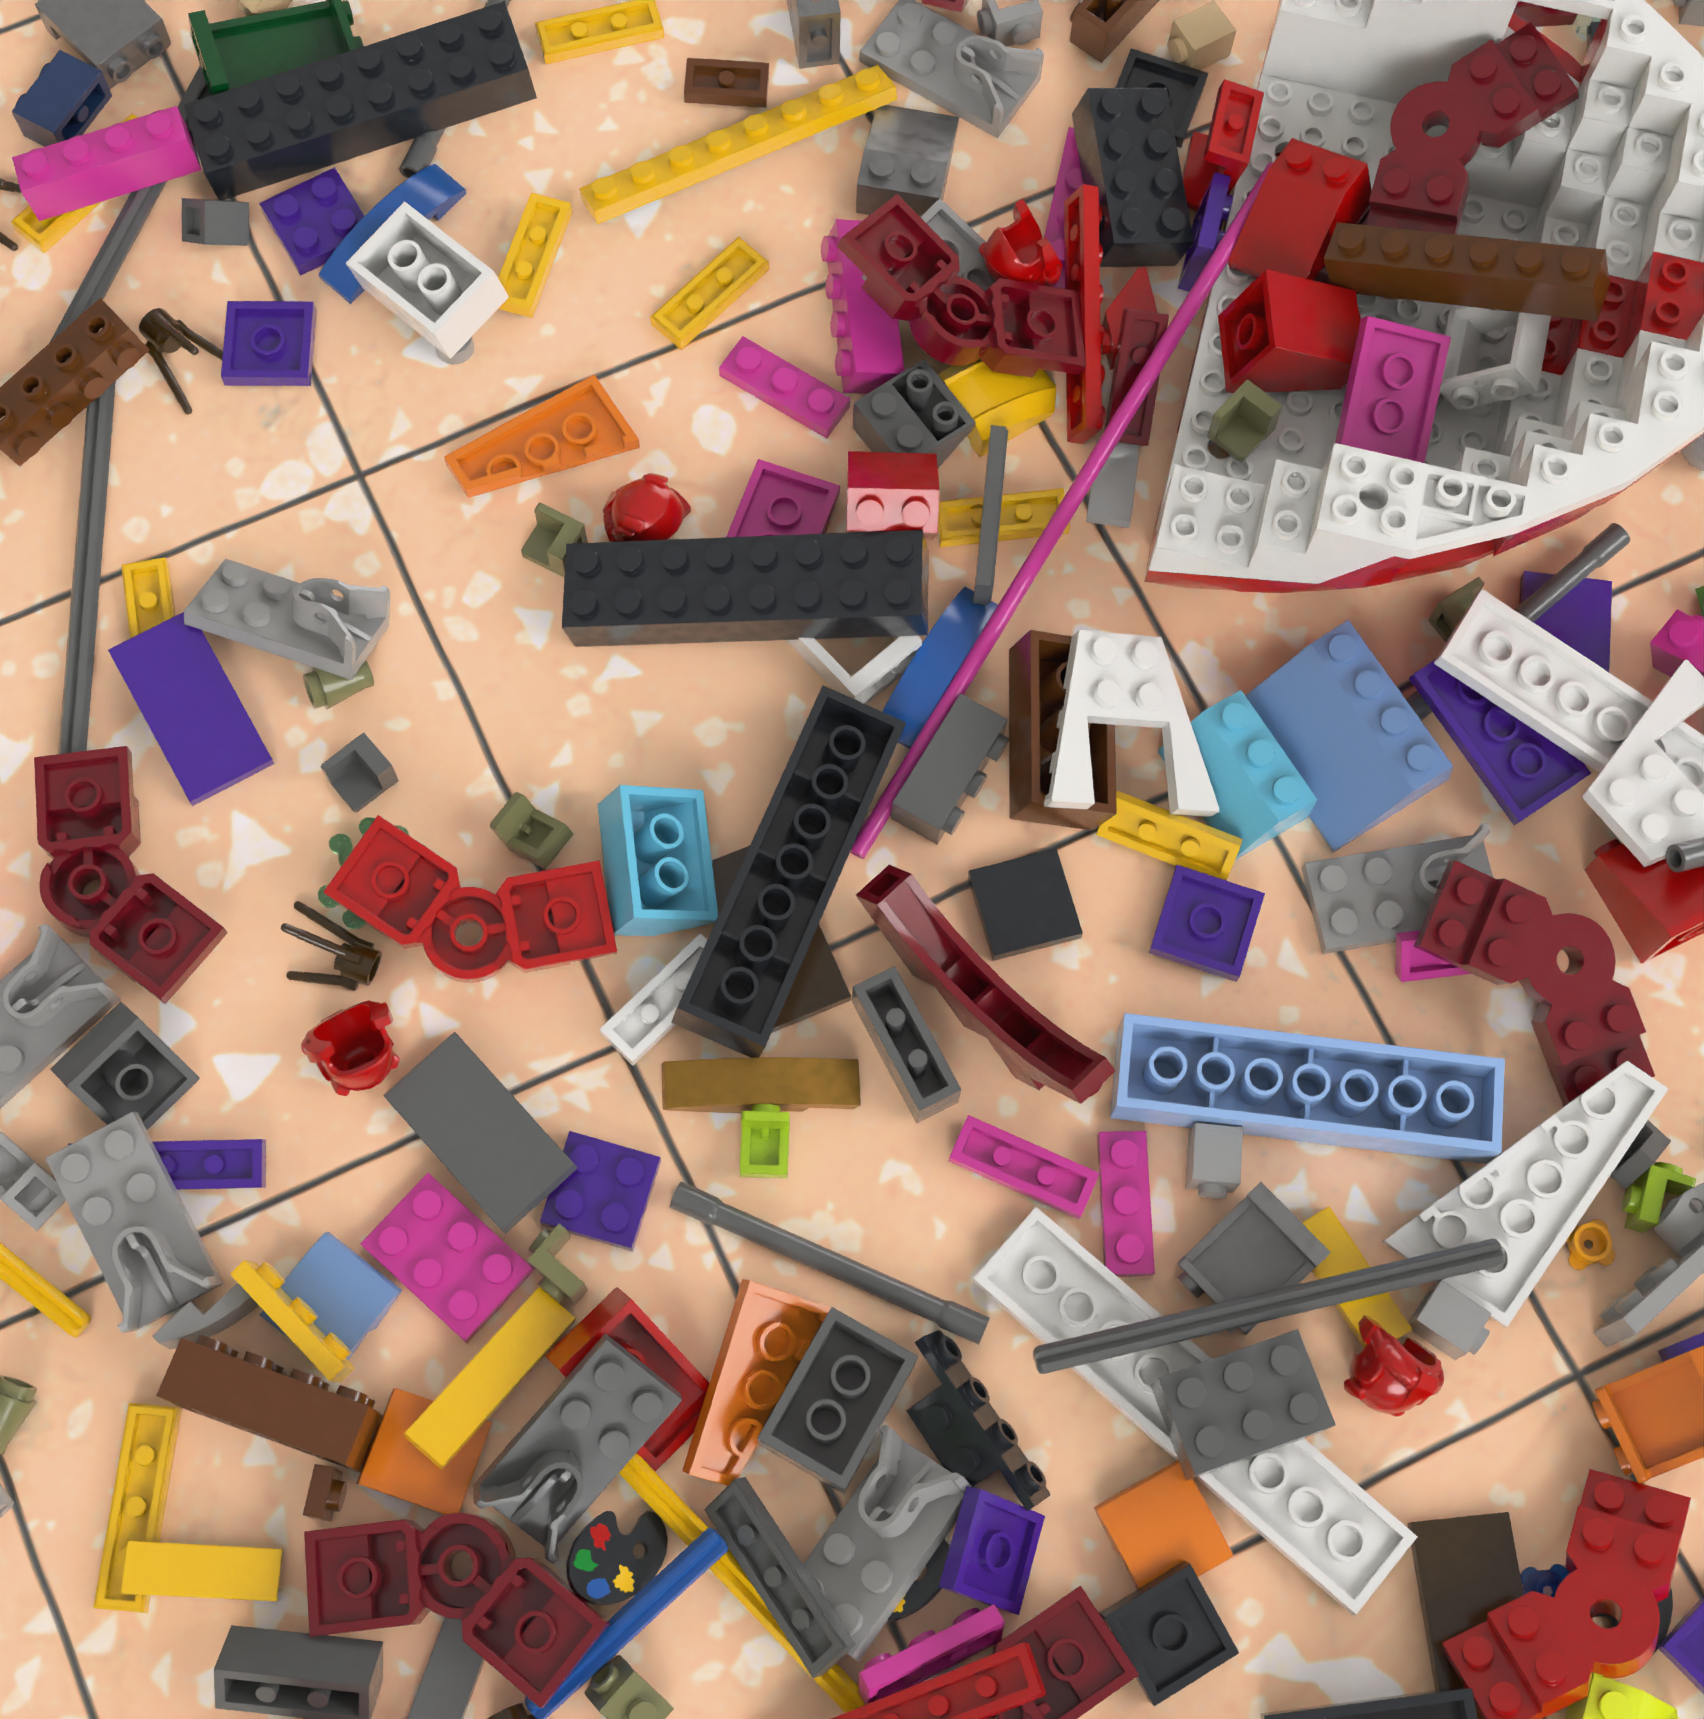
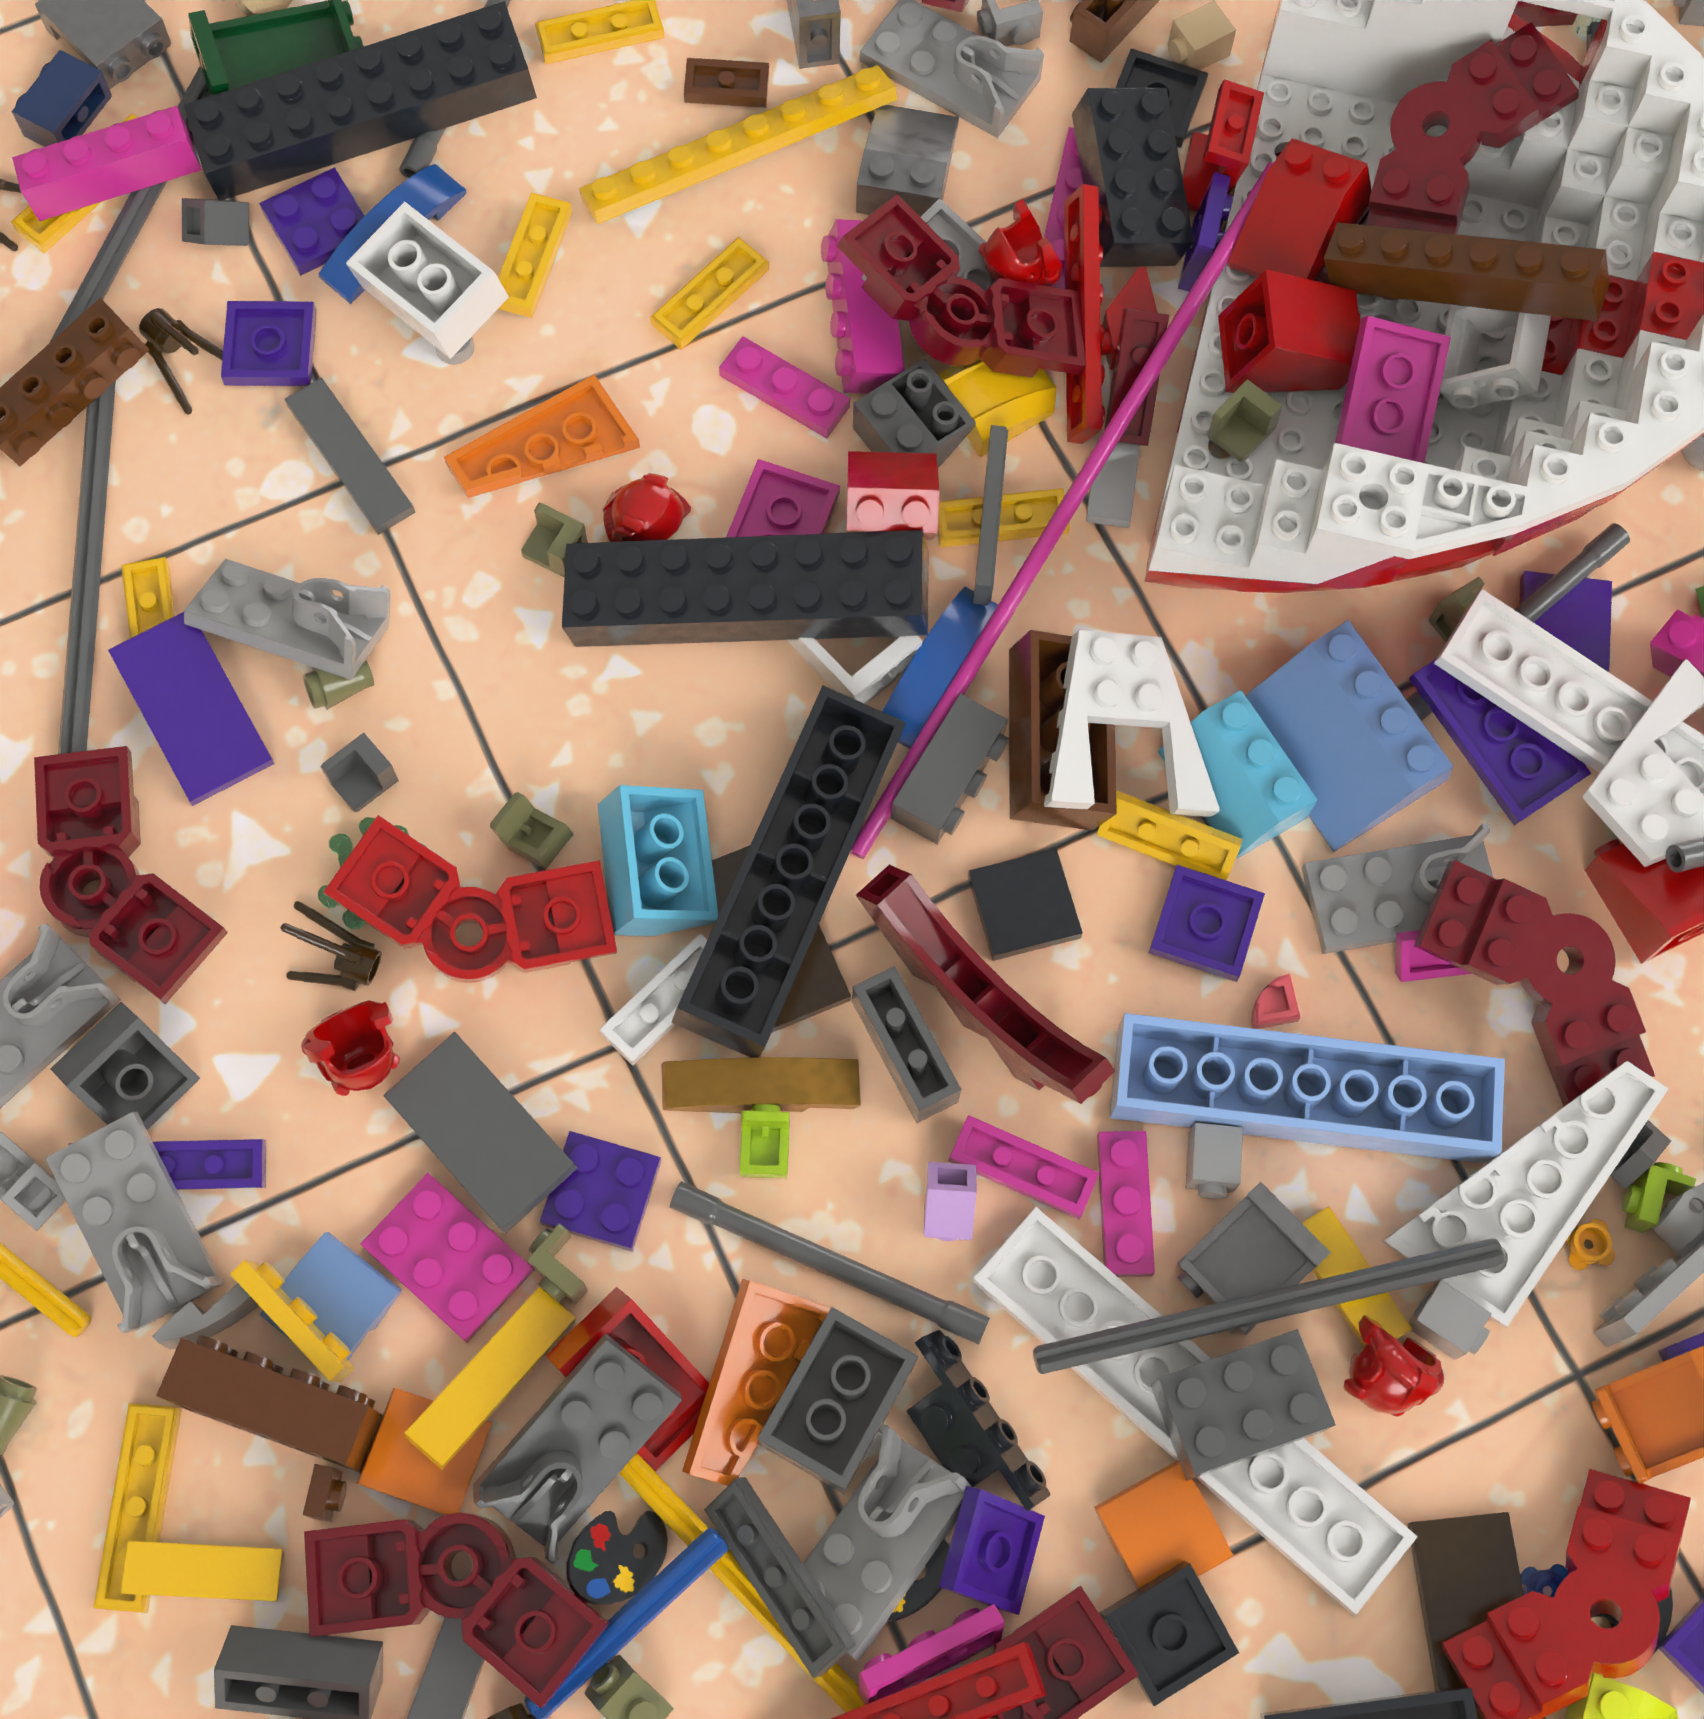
(350, 456): none -> dark grey tile
(950, 1201): none -> lavender brick
(1276, 1004): none -> coral tile

